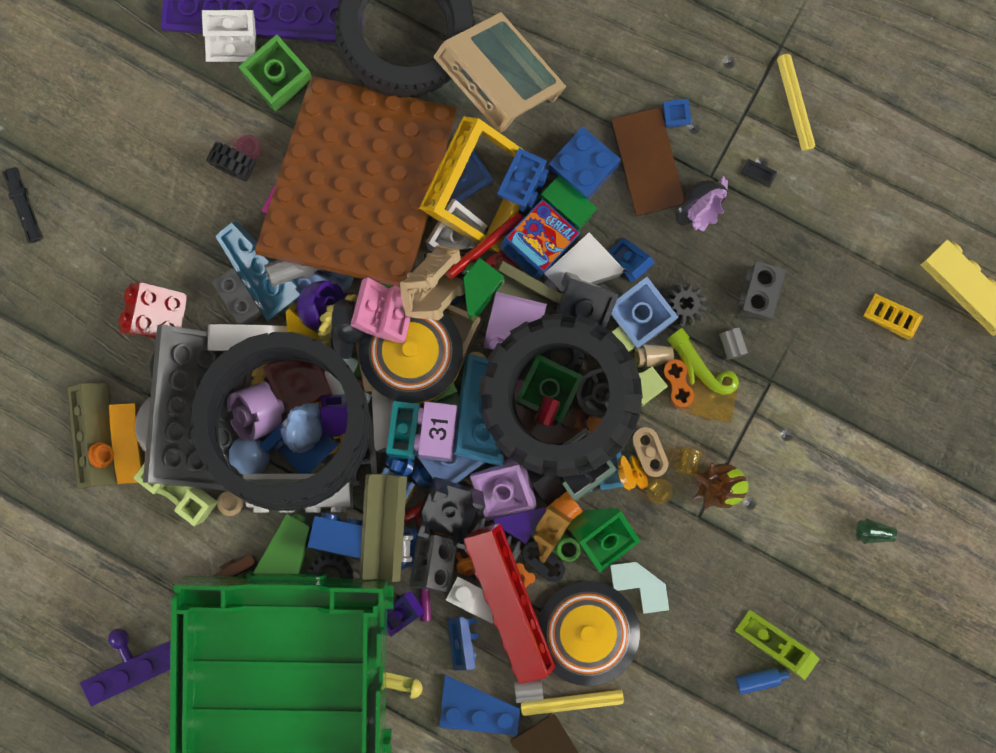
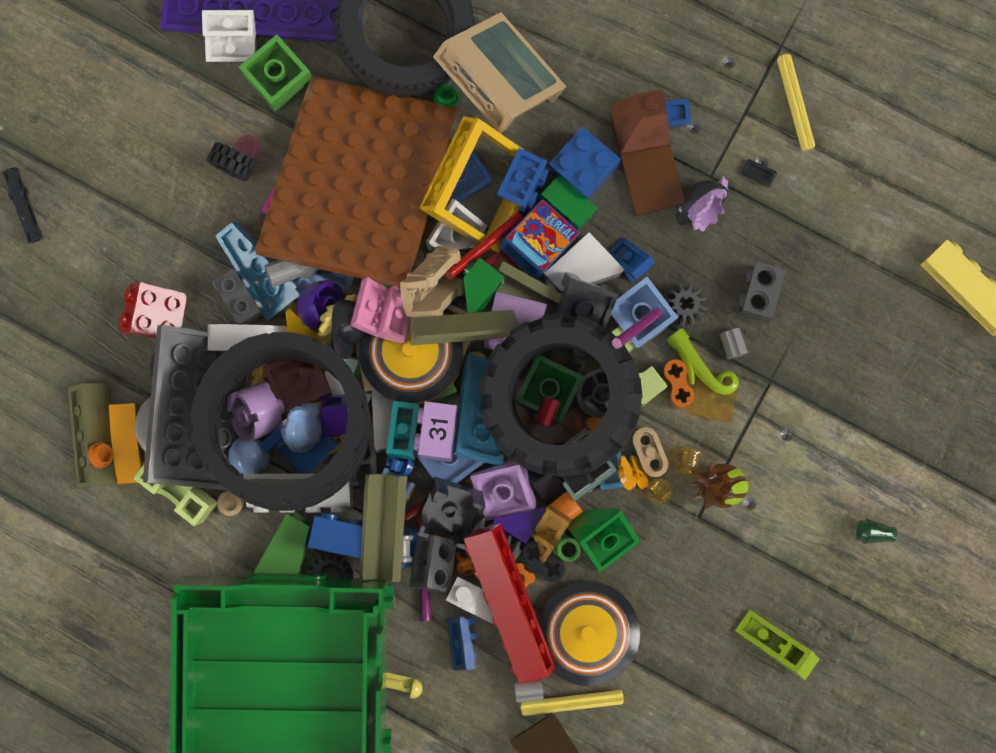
(130, 672): dark purple plate -> none
(234, 568): reddish brown plate -> none
(404, 612): dark purple slope -> none
(422, 476): blue plate -> none
(446, 96): none -> green plate
(462, 327): none -> olive panel
(476, 711): blue wing -> none
(636, 328): none -> magenta bar
(641, 122): none -> copper slope
(652, 355): tan cone -> none
(652, 590): light aqua tile -> none
(760, 680): blue cylinder -> none
(888, 324): yellow slope -> none

